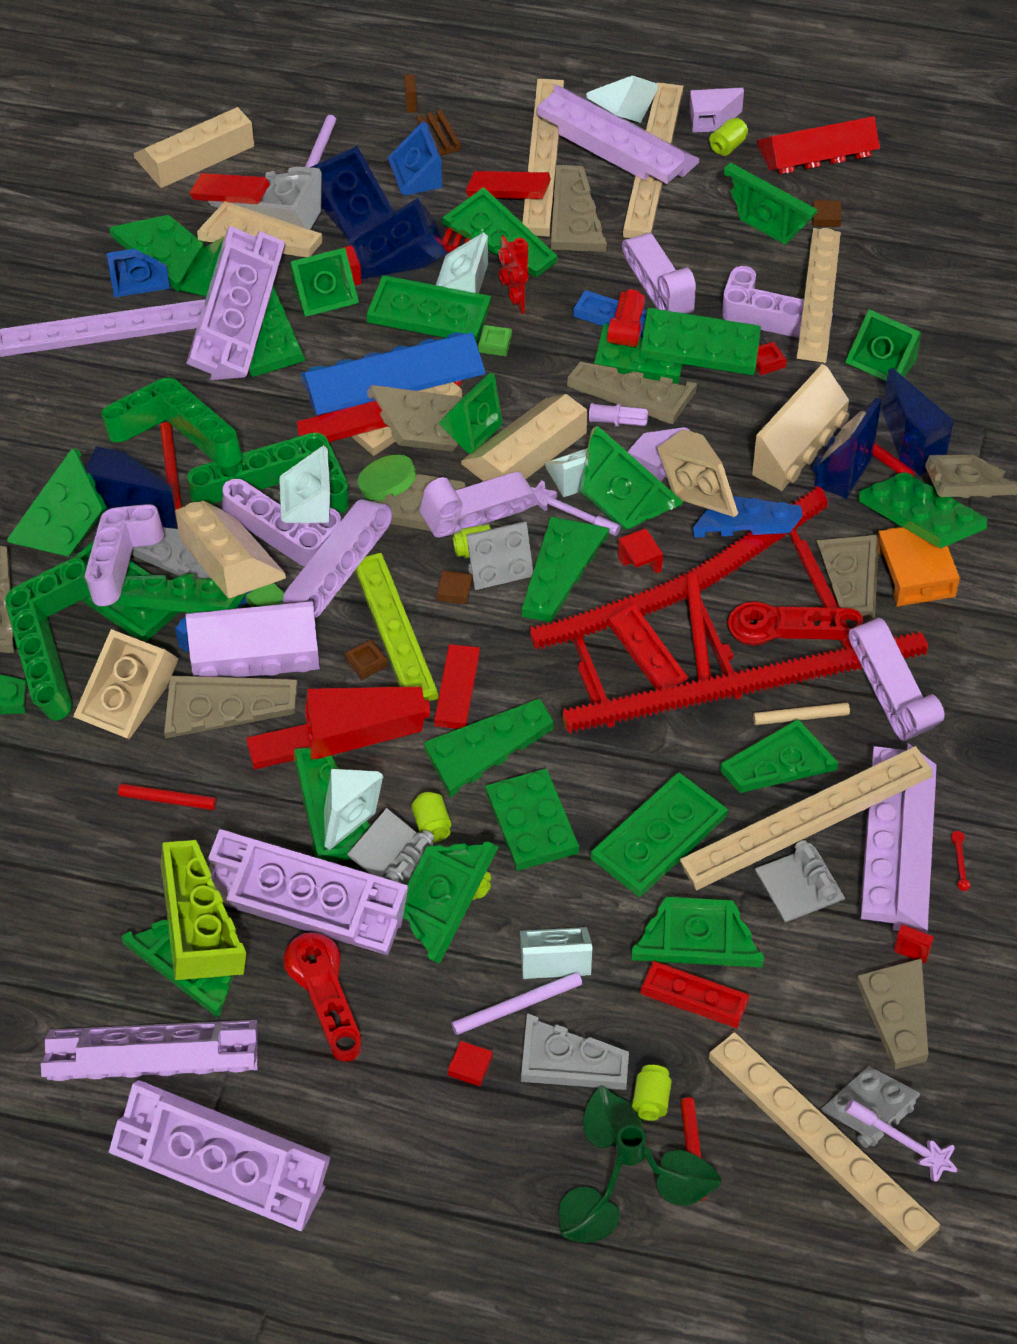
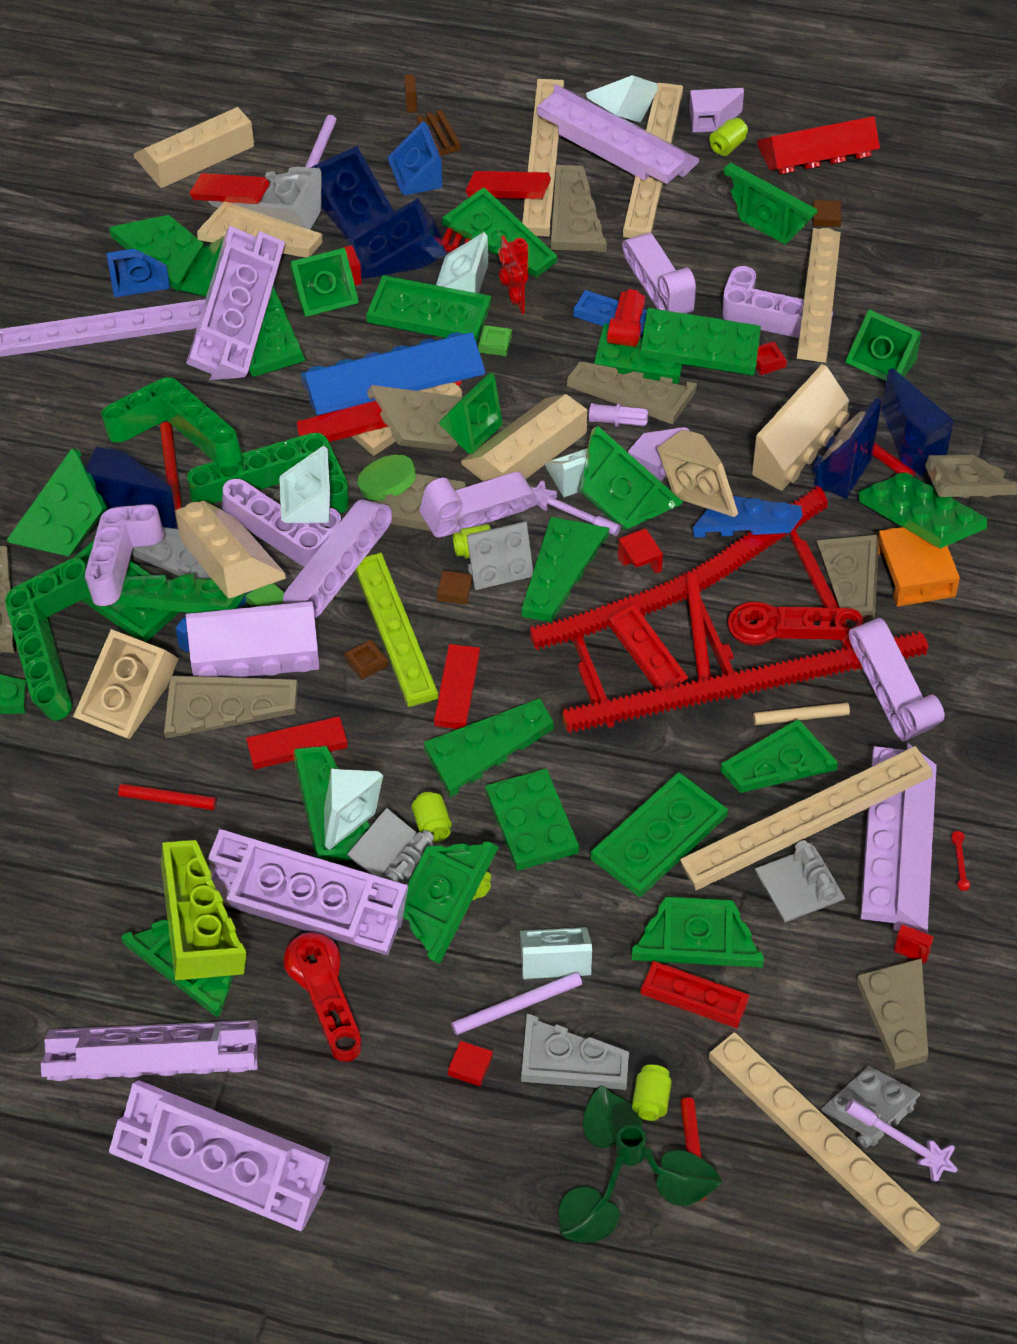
(361, 717): red slope -> none

